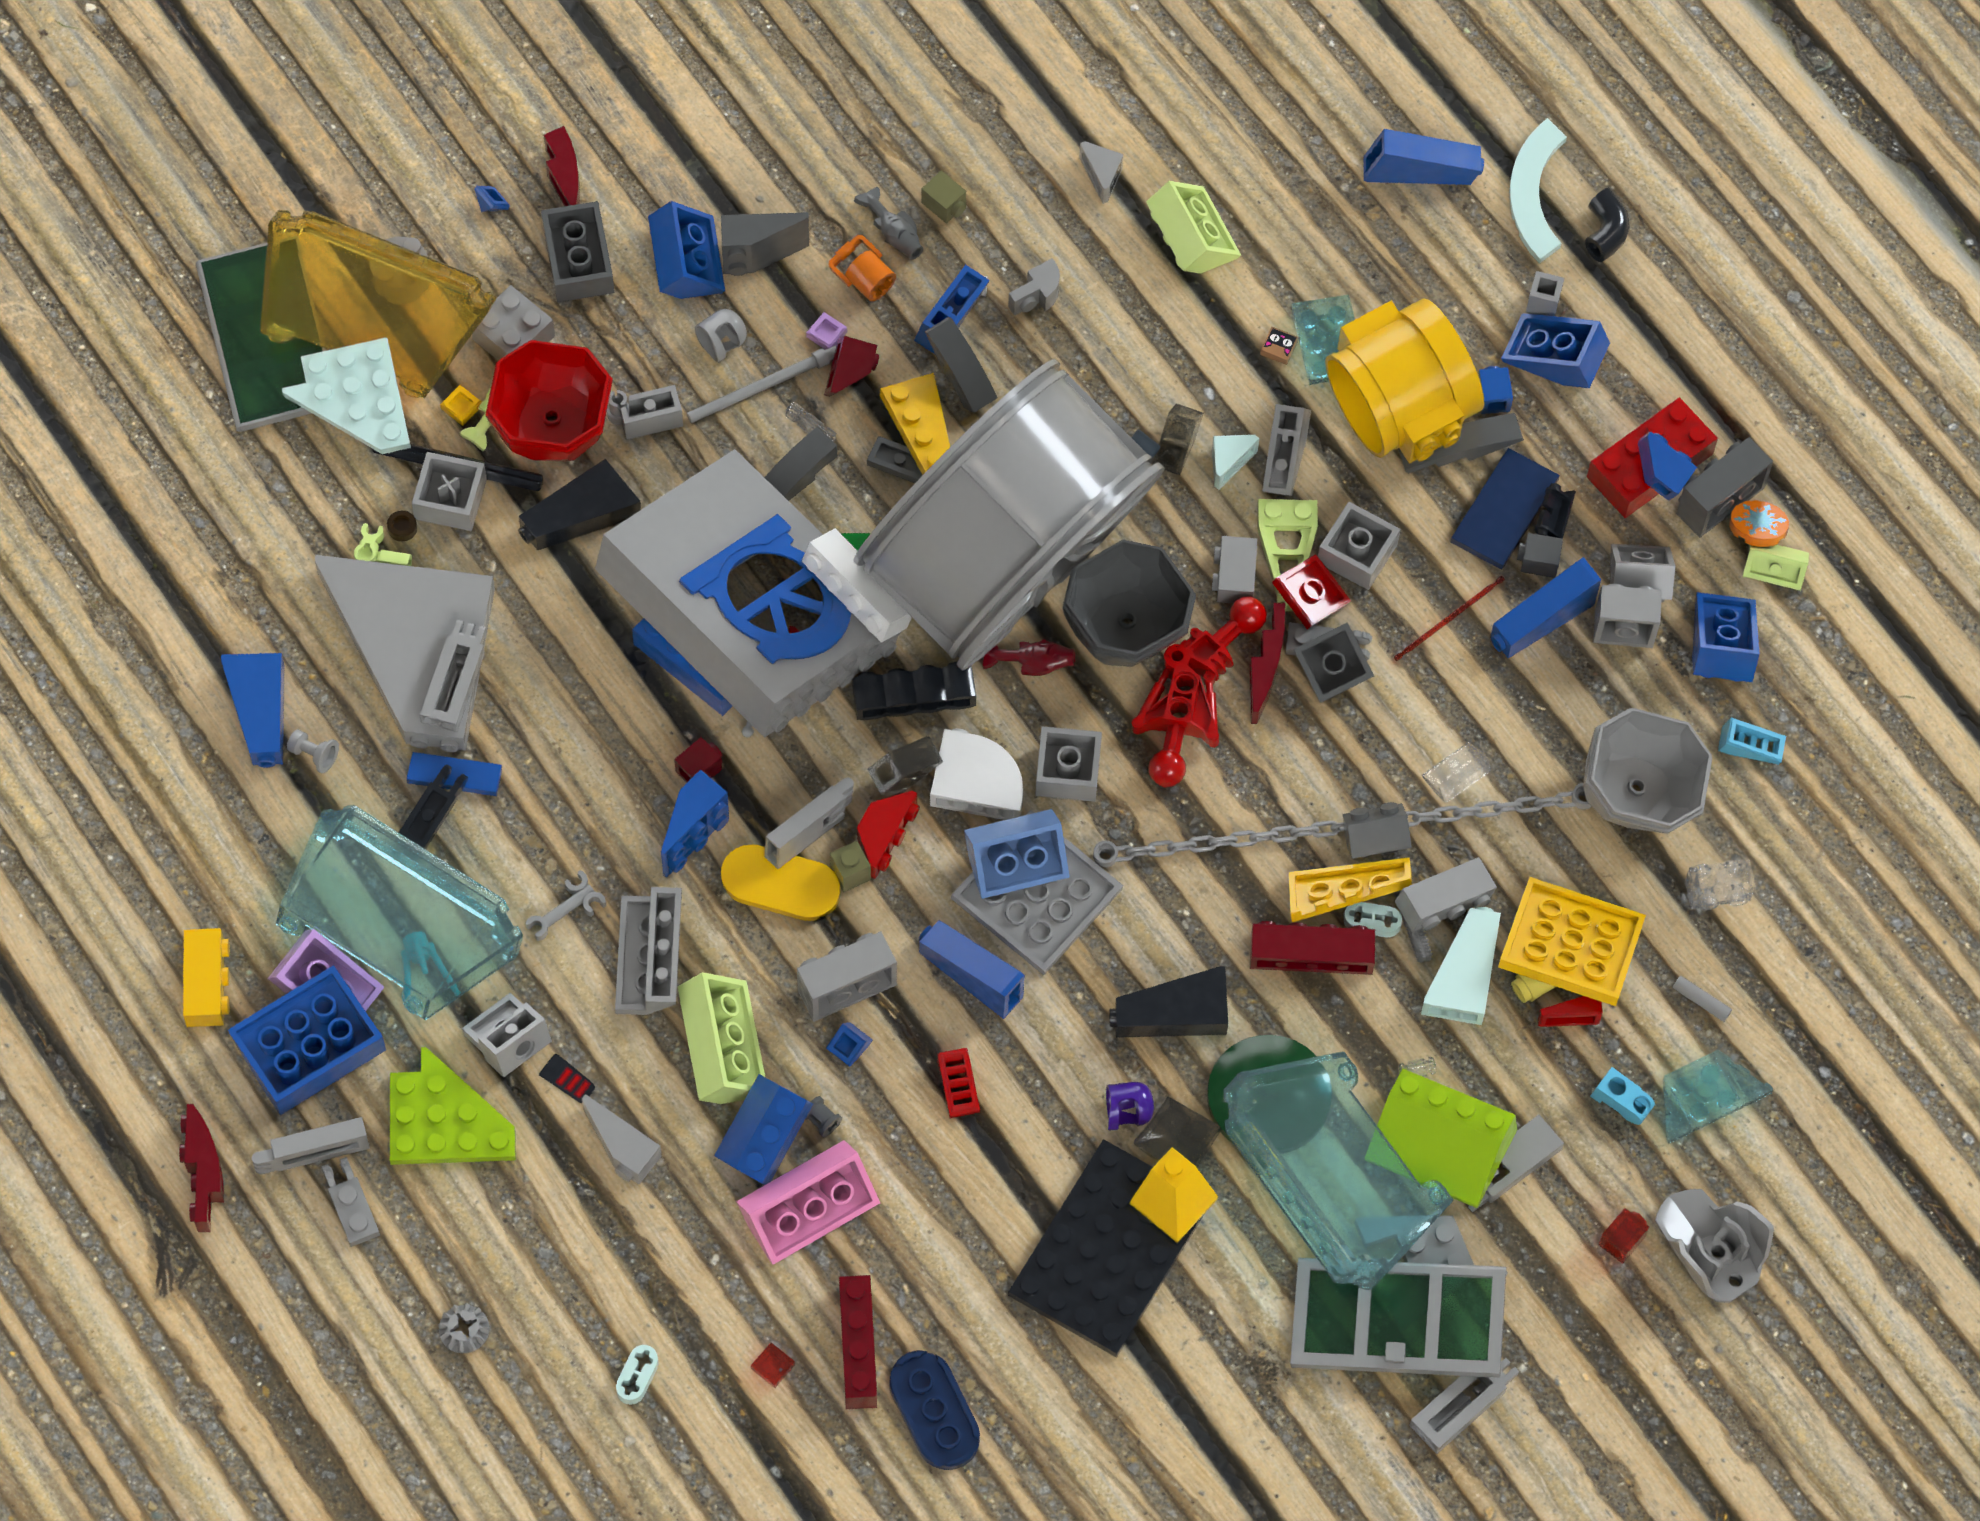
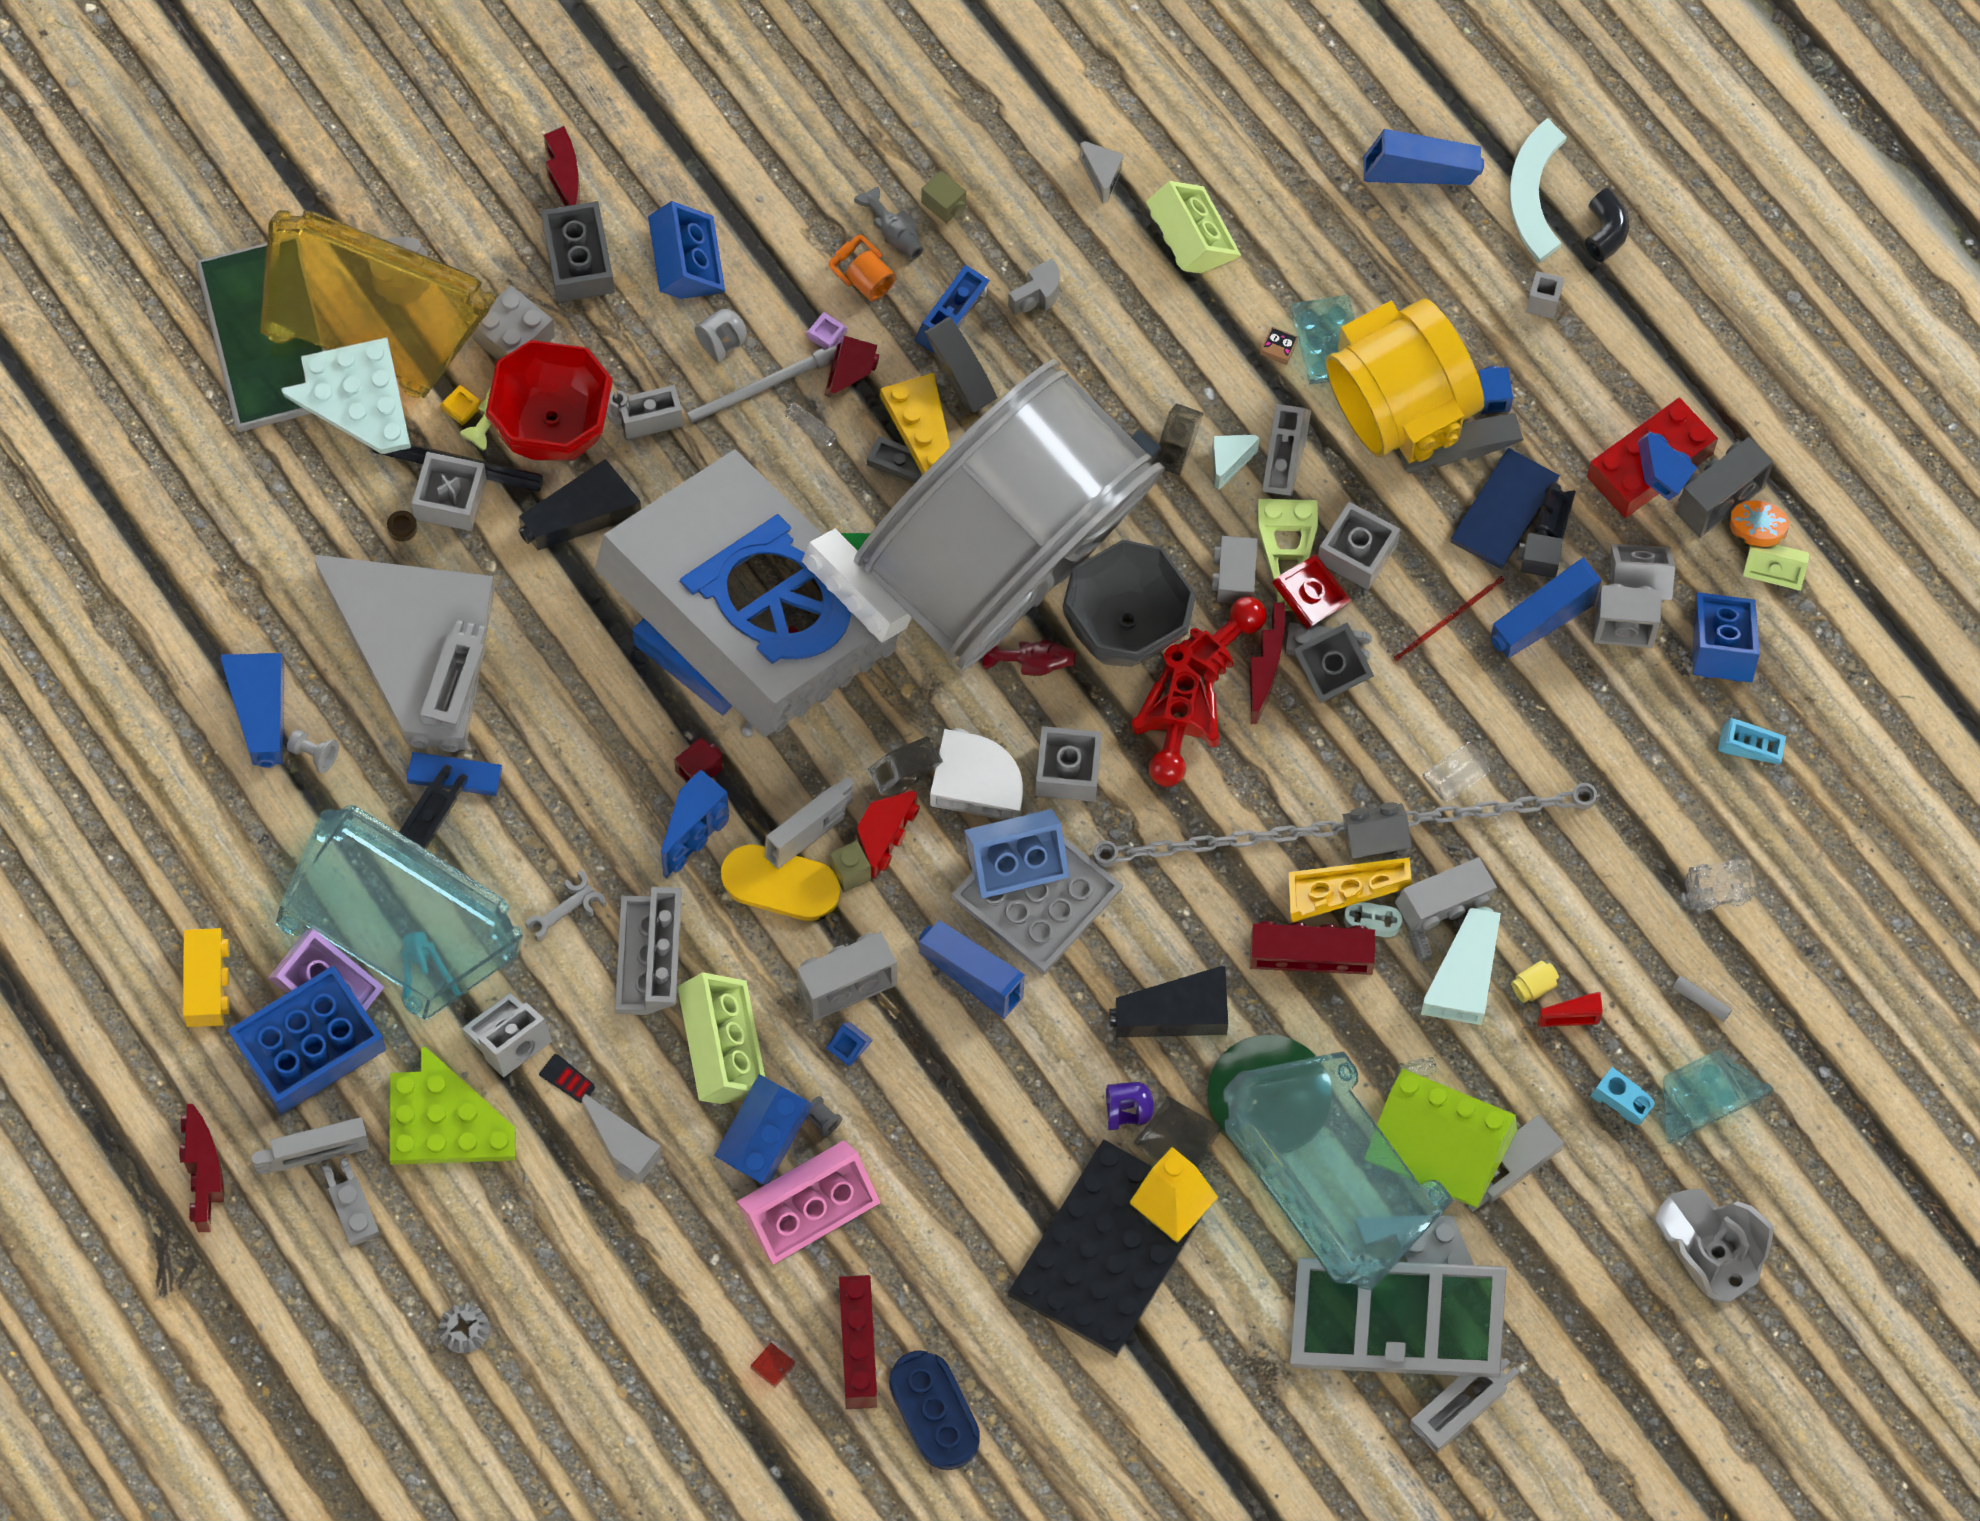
(368, 549): yellowish green bar -> none
(490, 199): blue slope -> none
(643, 1378): light aqua beam -> none
(761, 239): dark grey slope -> none
(801, 463): dark grey slope -> none
(912, 692): black brick -> none
(951, 1058): red slope -> none
(1558, 348): blue slope -> none
(1572, 941): yellow plate -> none
(1624, 1235): clear red brick -> none
(1656, 755): light grey rock -> none

